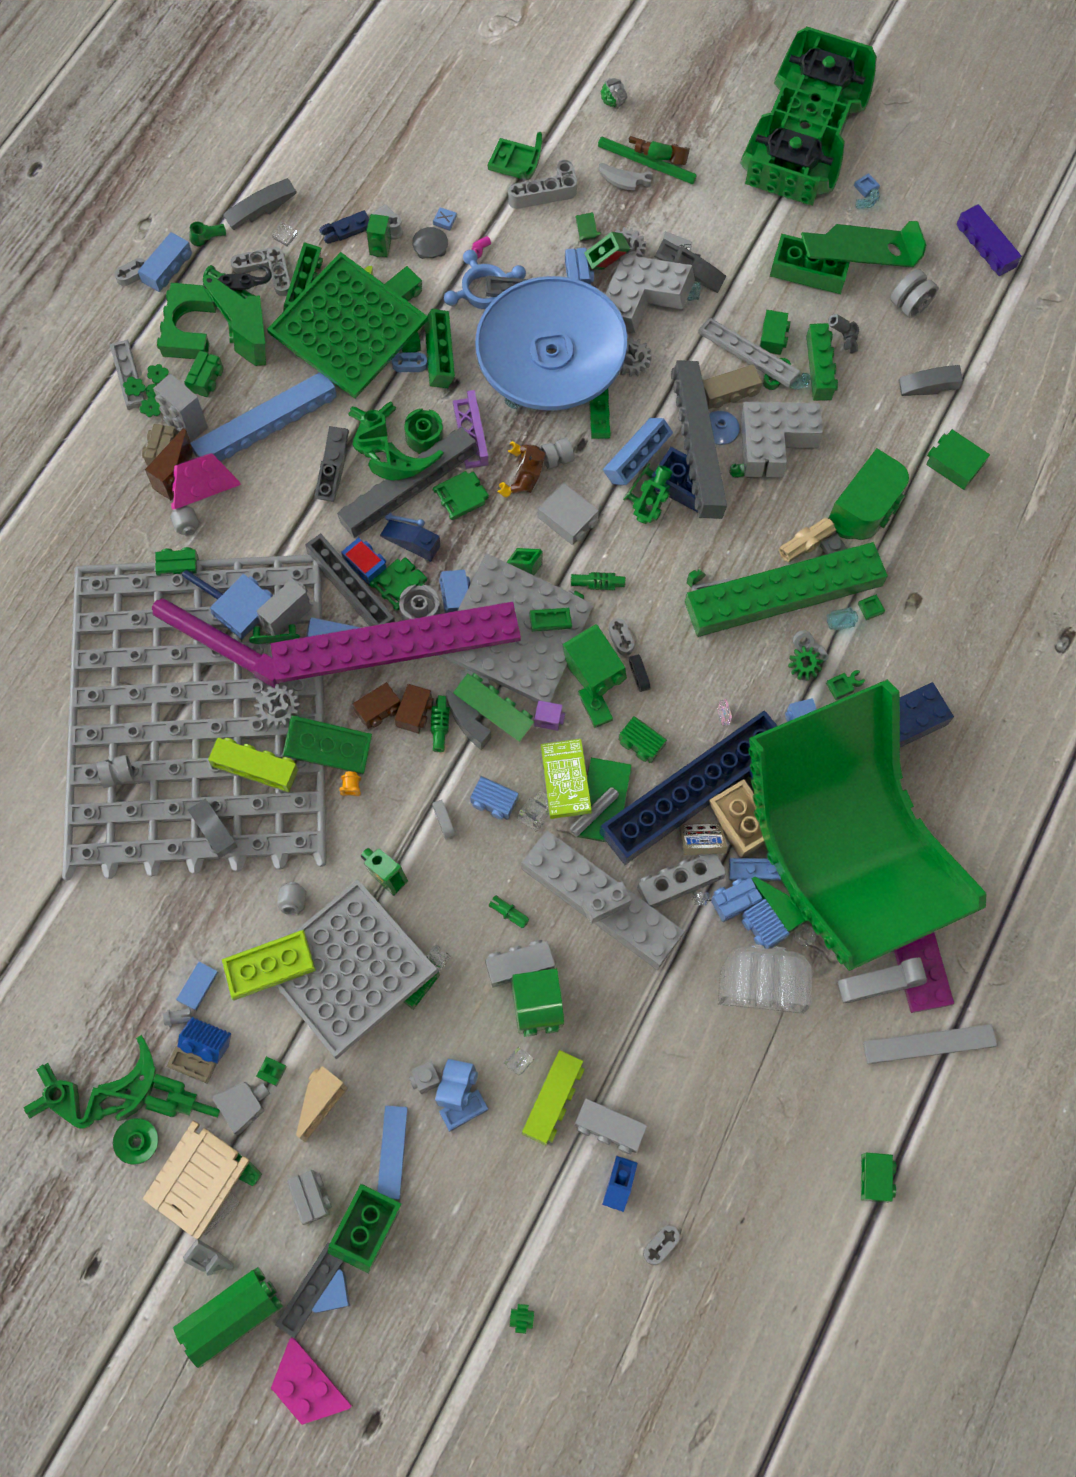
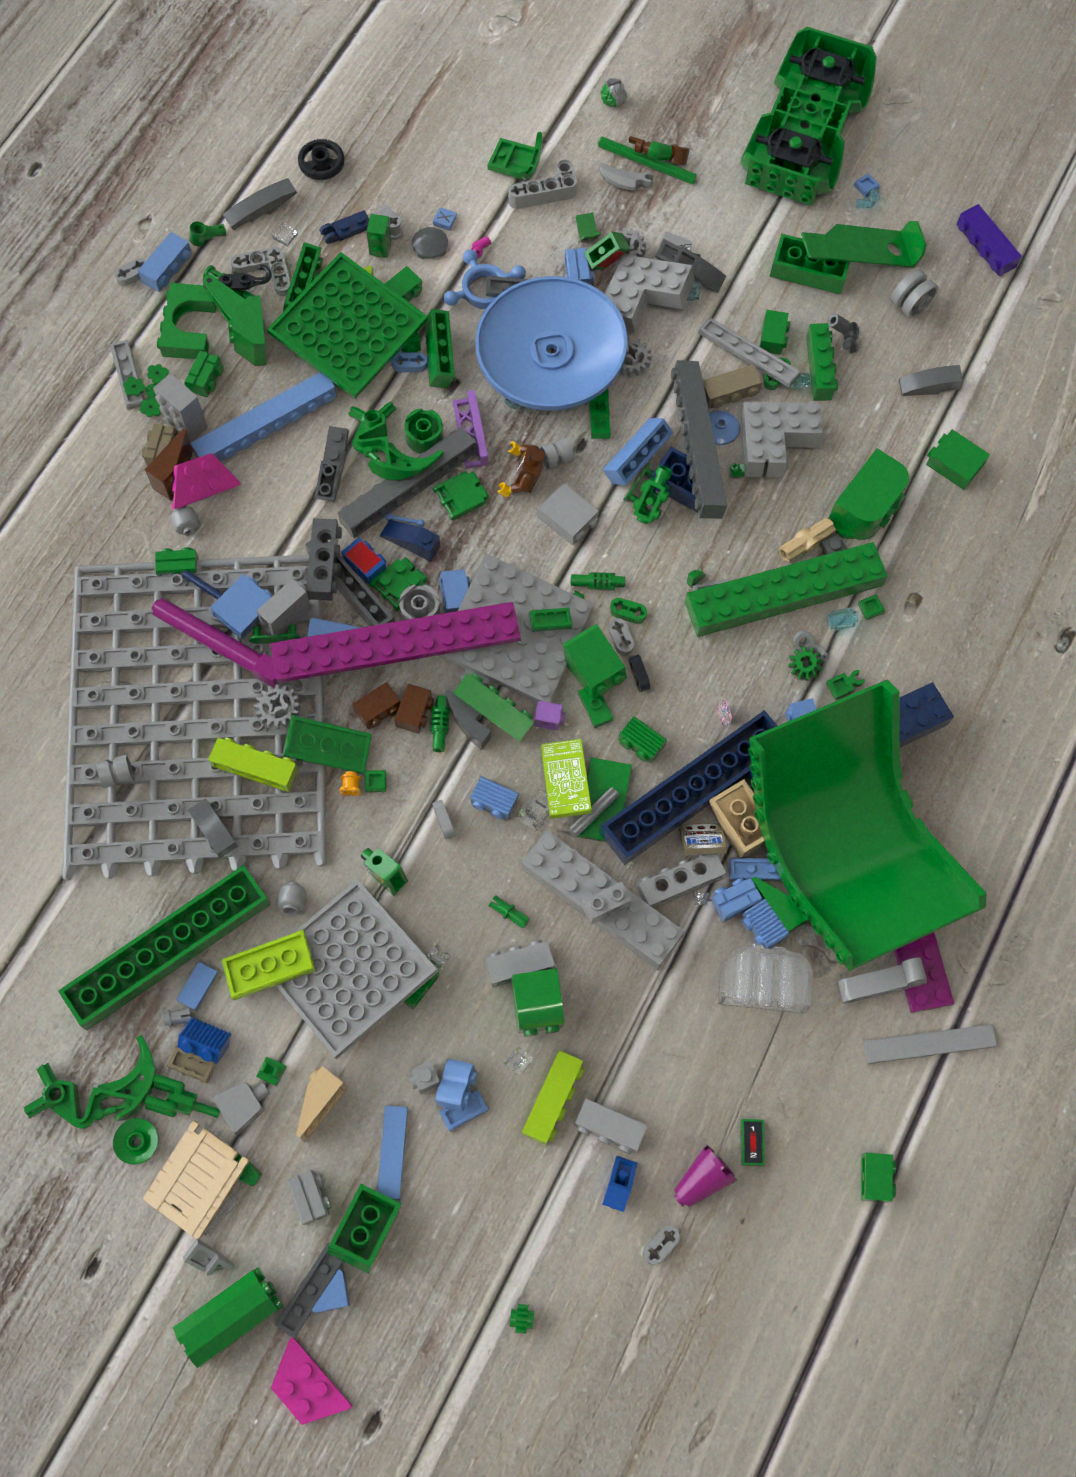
(163, 948): none -> green brick
(321, 159): none -> black wheel
(323, 530): none -> dark grey brick
(375, 781): none -> green tile
(527, 559): green slope -> none
(628, 610): none -> green beam
(703, 1178): none -> magenta cone
(752, 1142): none -> tile

